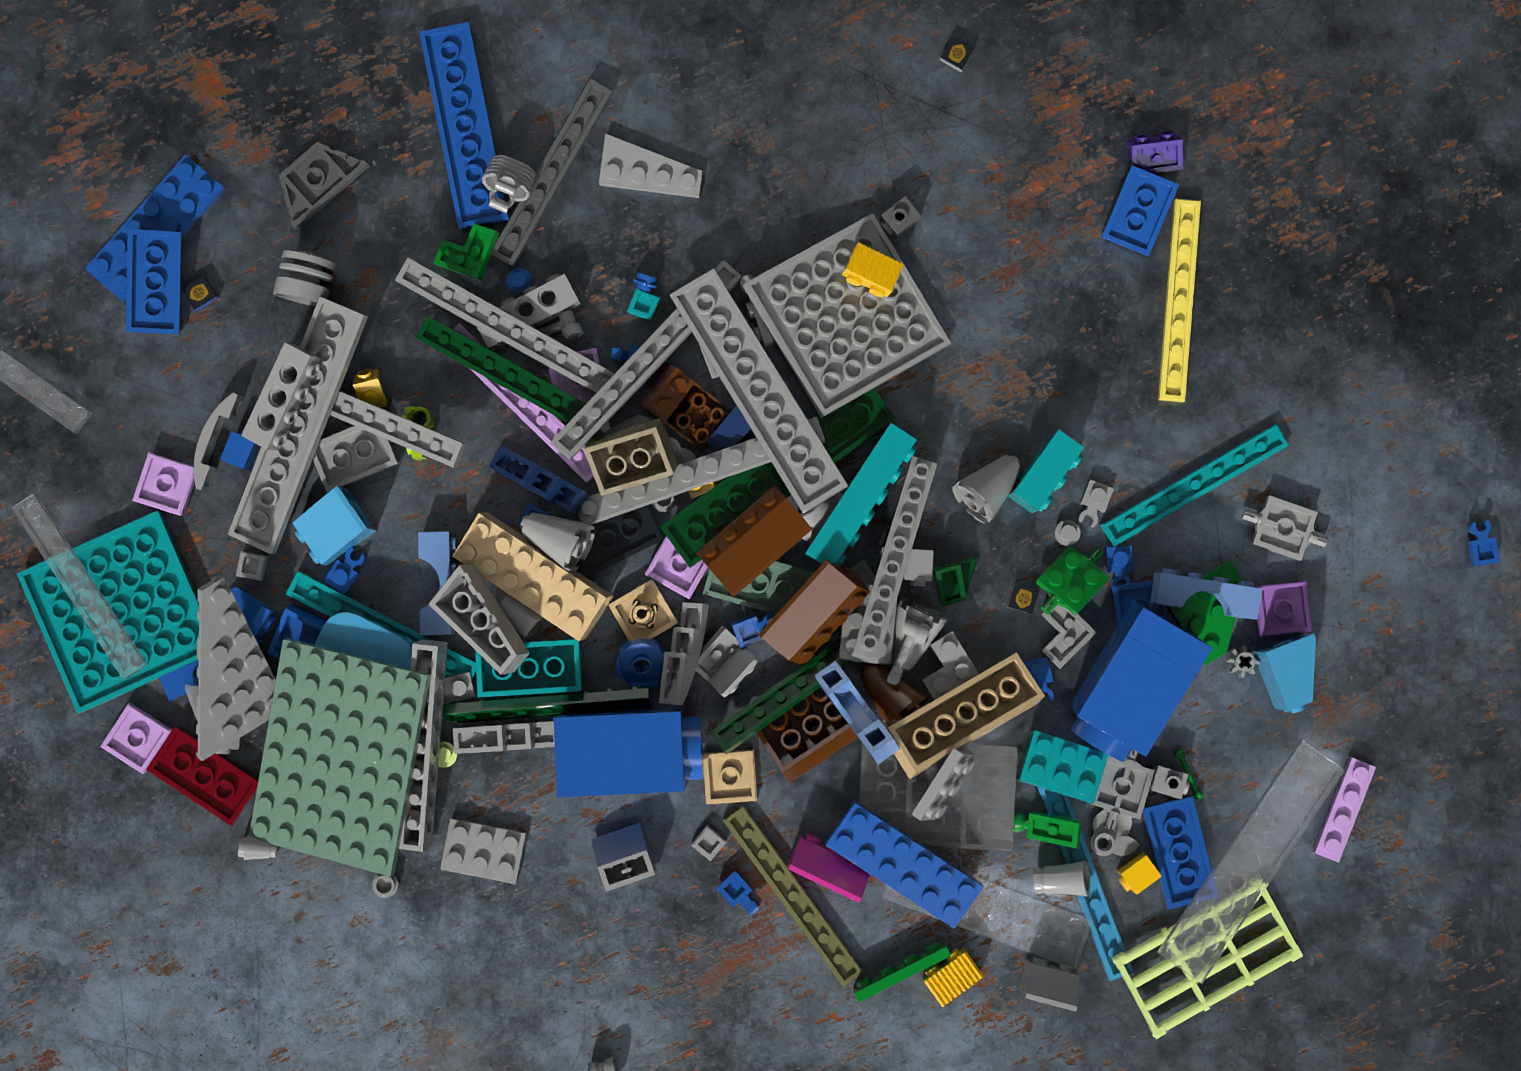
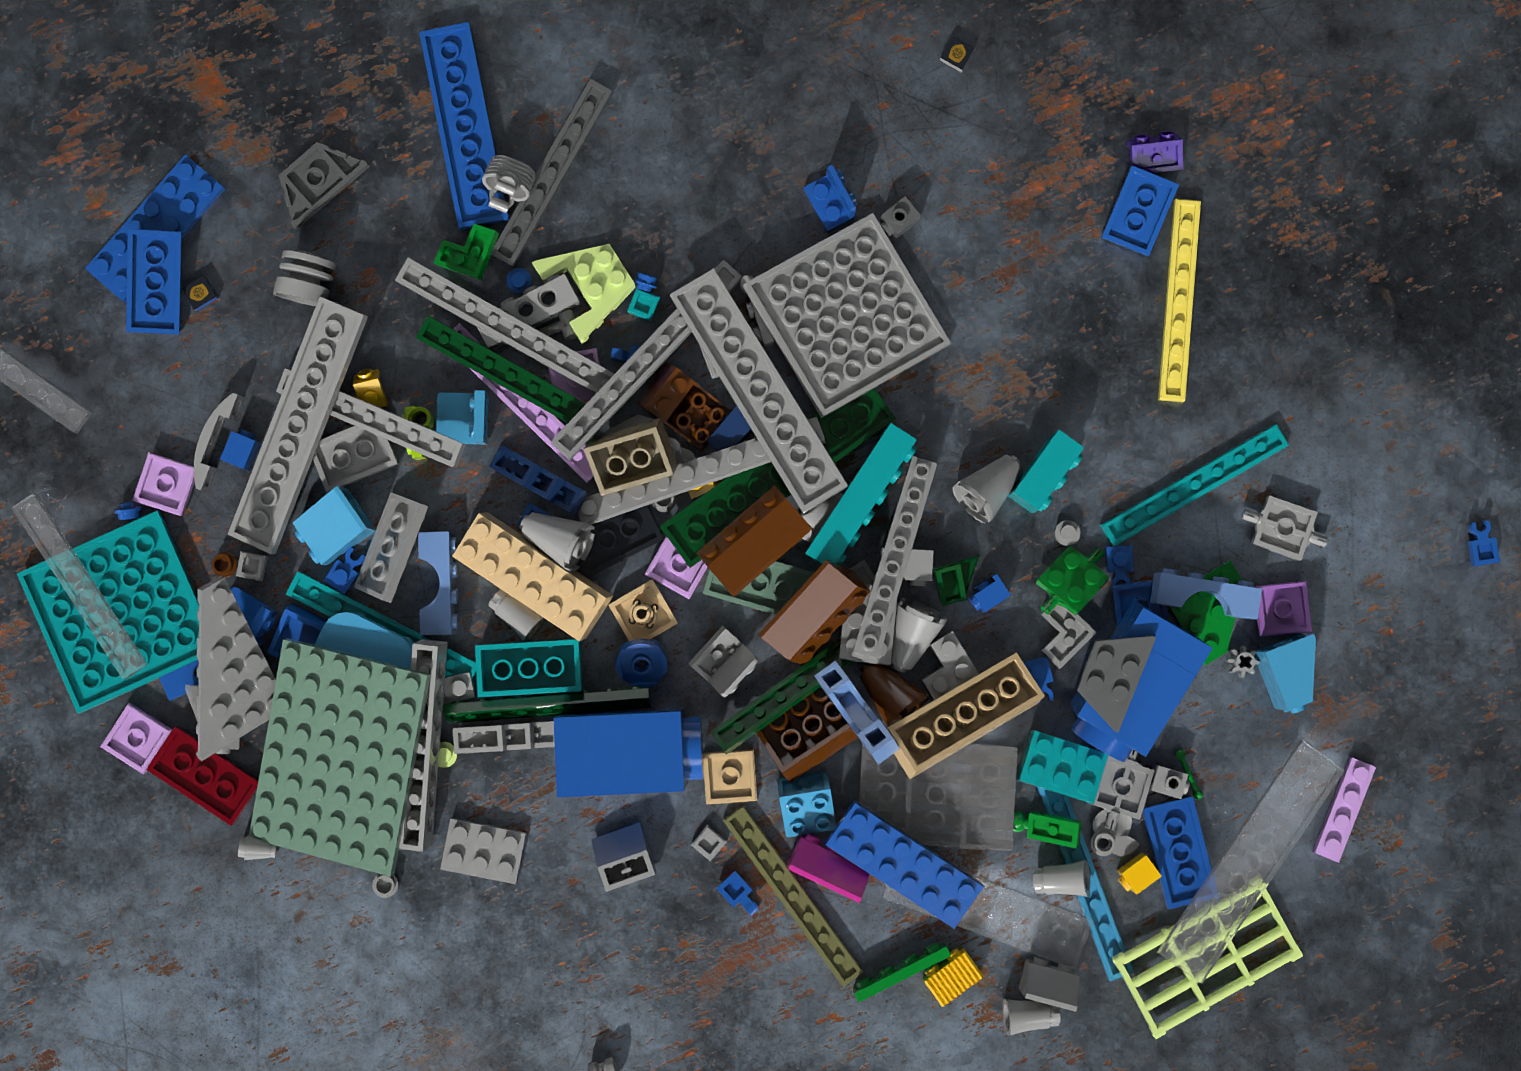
(127, 510): none -> blue plate
(224, 564): none -> reddish brown plate
(269, 402): light grey brick -> none
(390, 547): none -> light grey plate
(464, 416): none -> dark azure bracket
(479, 619): light grey wedge -> none
(598, 277): none -> yellowish green wing
(643, 170): light grey wing -> none
(686, 647): light grey slope -> none
(748, 628): blue plate -> none
(806, 804): none -> dark azure bracket
(831, 200): none -> blue bracket
(872, 270): yellow brick -> none
(914, 633): light grey brick -> none
(944, 784): light grey plate -> none
(989, 594): none -> blue brick
(1023, 598): black tile -> none
(1028, 1016): none -> light grey plant
(1095, 499): light grey plate -> none
(1114, 675): none -> dark grey wing

